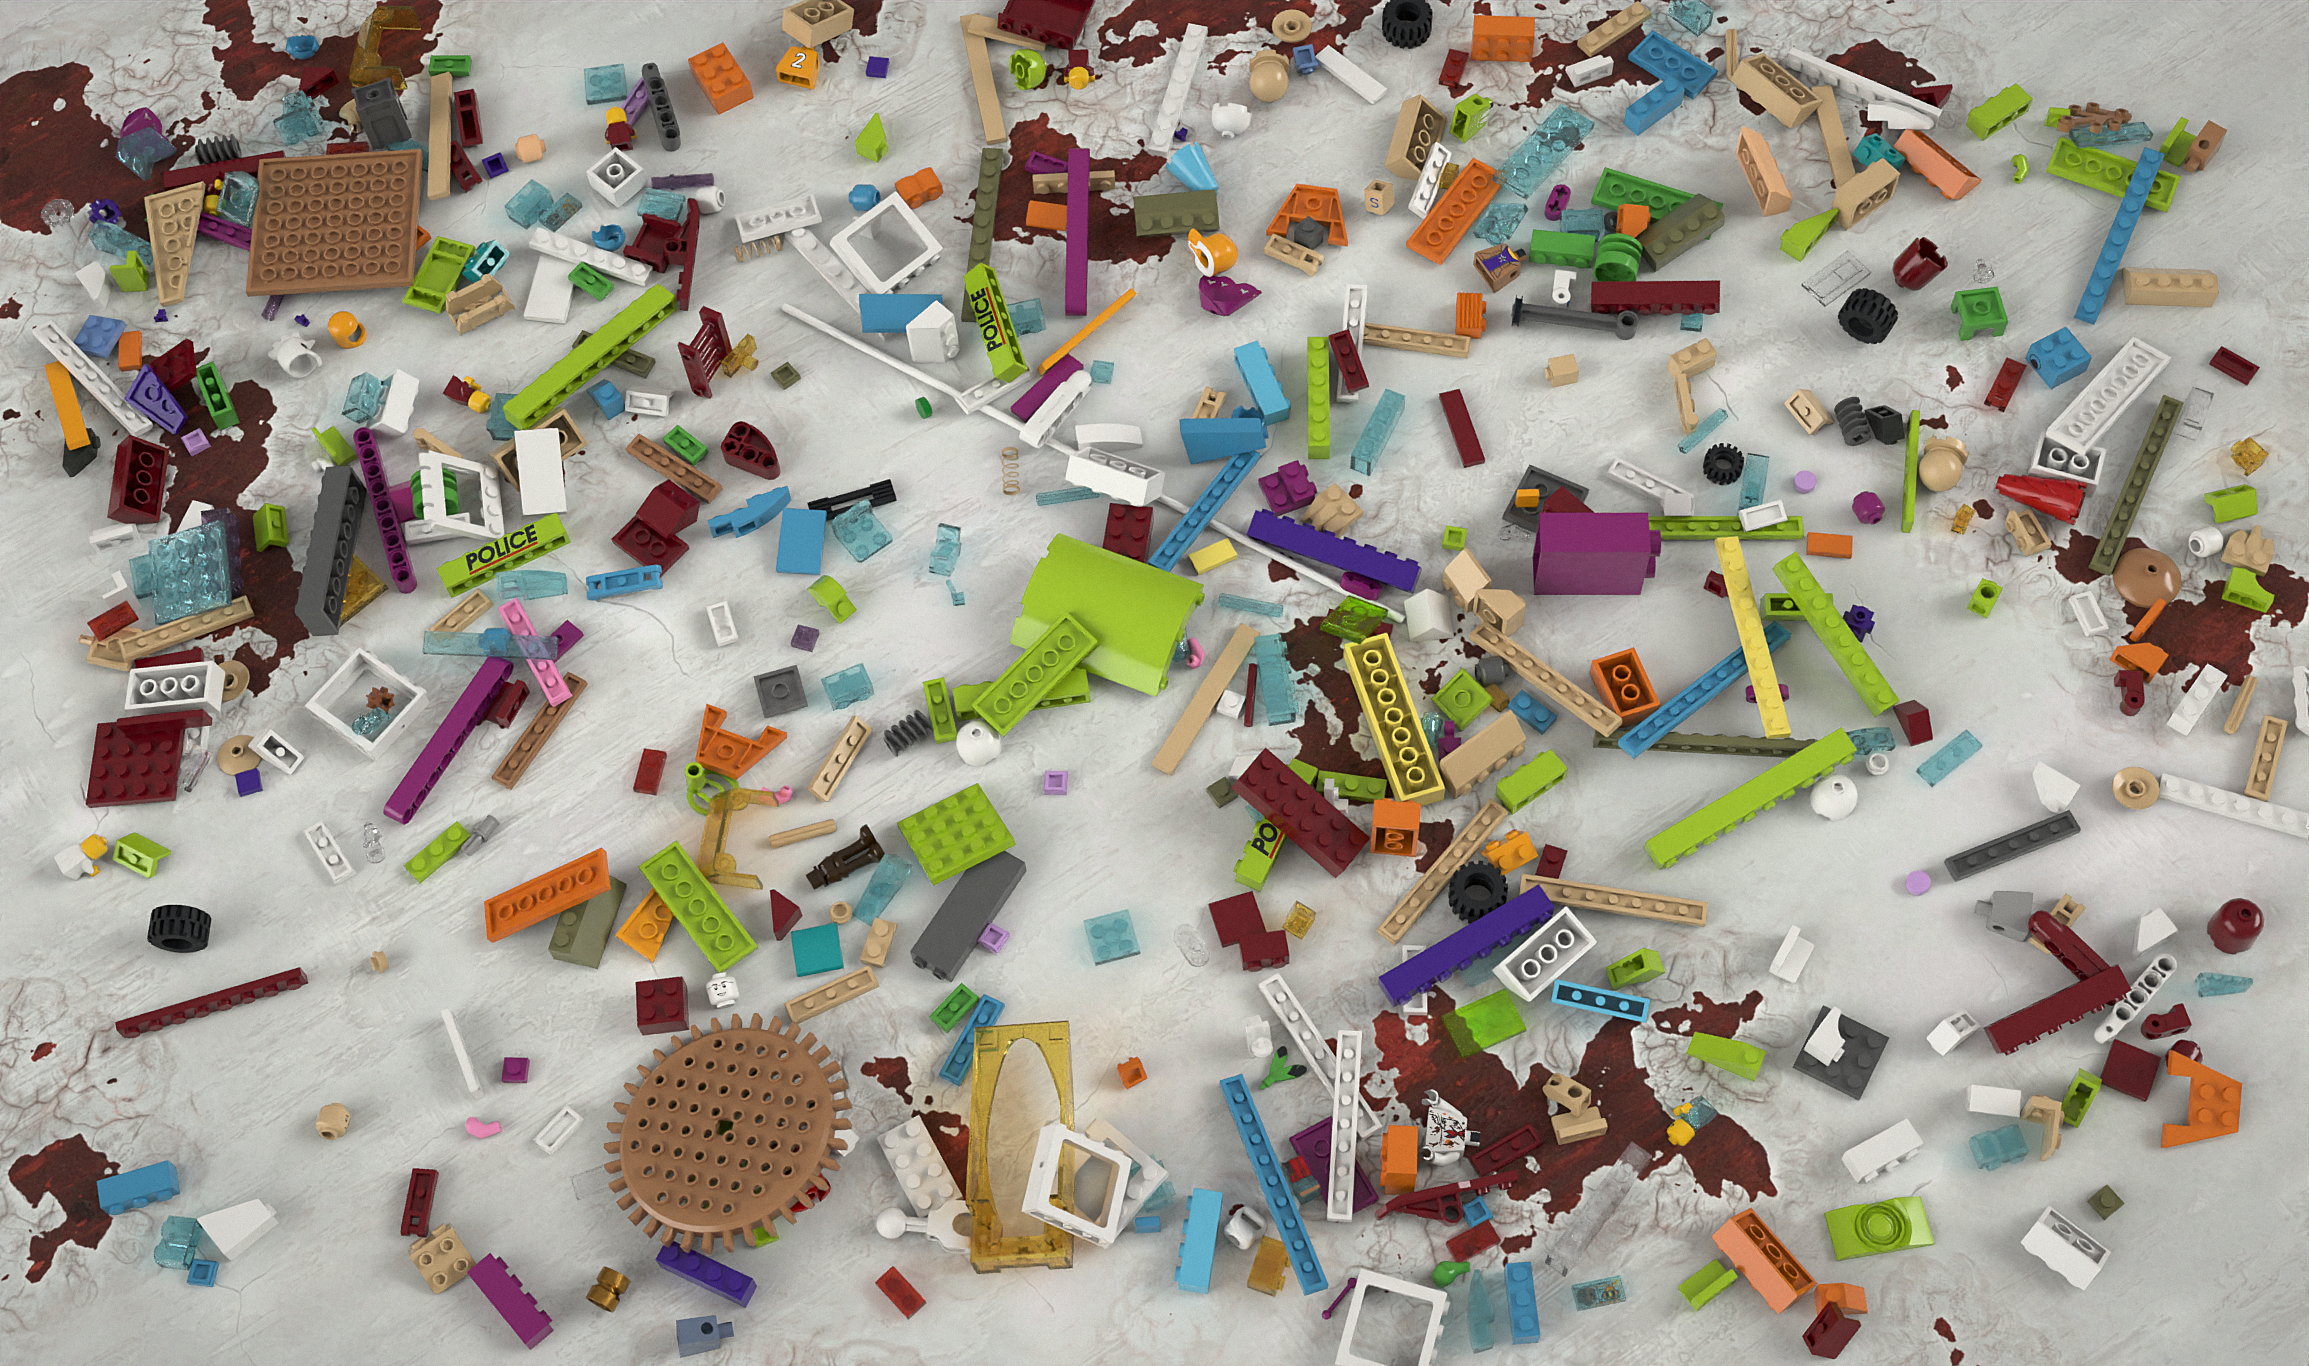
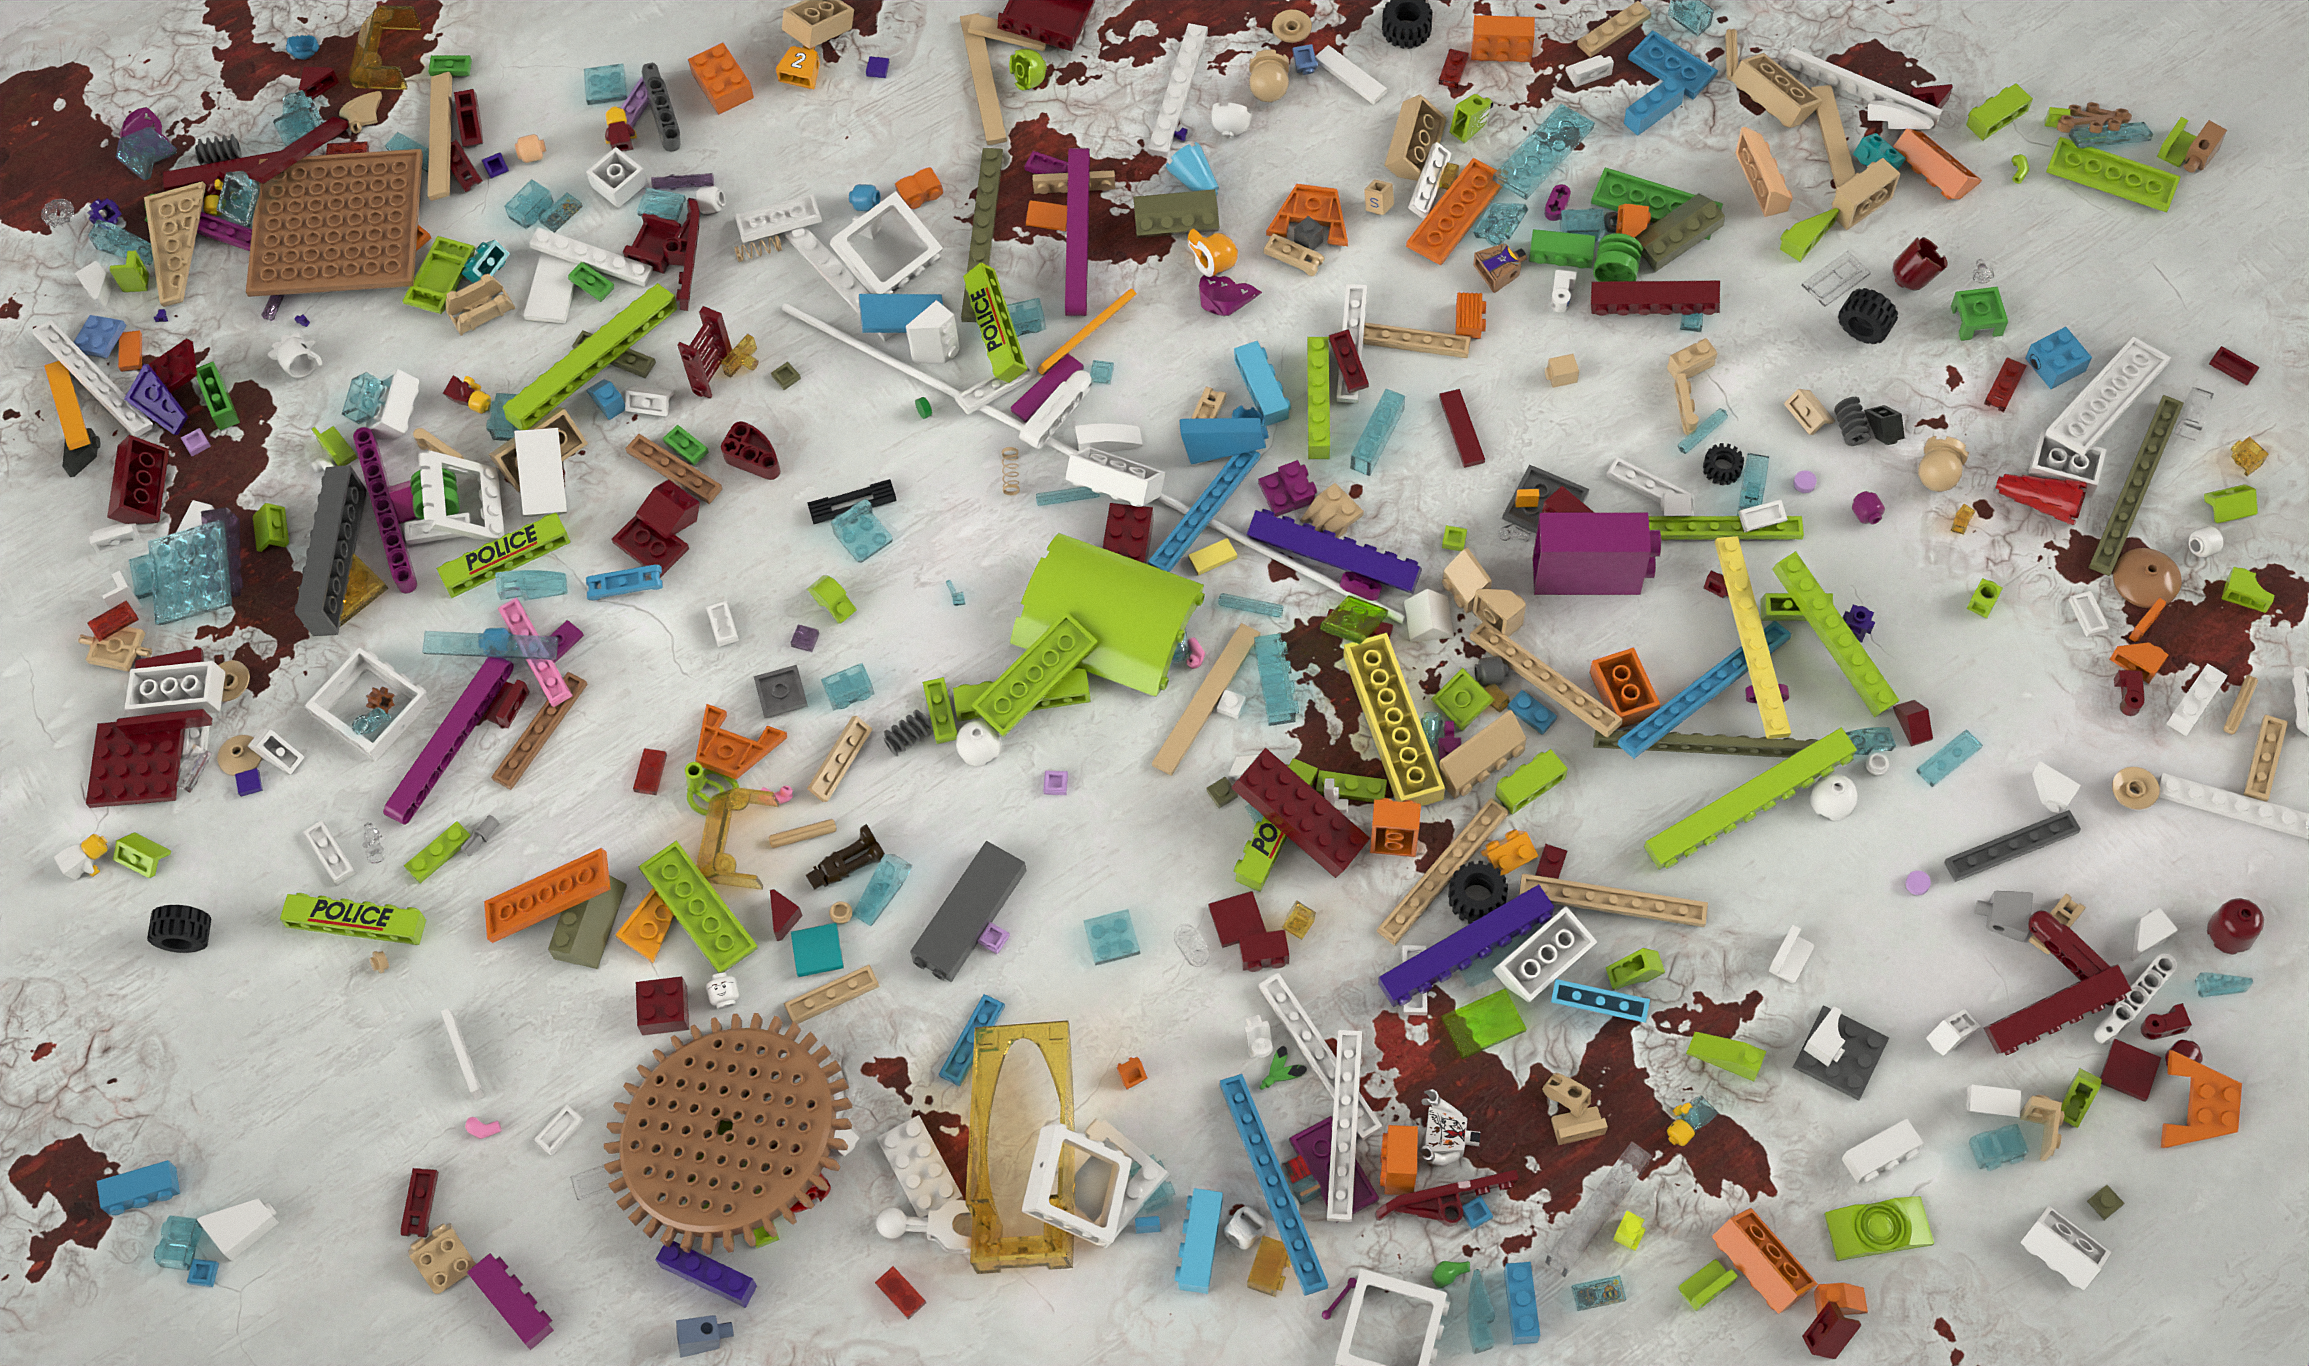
(184, 629): tan tile -> none
(206, 1004): dark red plate -> none
(298, 150): none -> dark red tile
(332, 1121): tan head -> none
(343, 325): light orange helmet -> none
(353, 919): none -> lime brick
(381, 113): dark grey container -> none
(464, 613): tan tile -> none
(515, 1070): magenta plate -> none
(607, 1290): pearl gold wheel -> none
(609, 237): dark azure hair -> none
(760, 511): dark azure slope -> none
(801, 541): dark azure tile -> none
(872, 140): lime slope -> none
(878, 942): tan plate -> none
(947, 550): clear light blue brick -> none
(954, 1008): bright green plate -> none
(956, 834): lime plate -> none
(1079, 71): piece -> none
(1250, 695): dark red bar -> none
(1473, 1242): clear red plate -> none
(1505, 1151): dark red tile -> none
(1576, 318): dark grey piece -> none
(1630, 1231): none -> neon yellow brick
(1829, 545): orange tile -> none
(1910, 471): lime tile -> none
(2027, 532): tan bracket -> none
(2119, 236): dark azure plate -> none
(2169, 287): tan slope -> none
(2249, 551): tan plate -> none

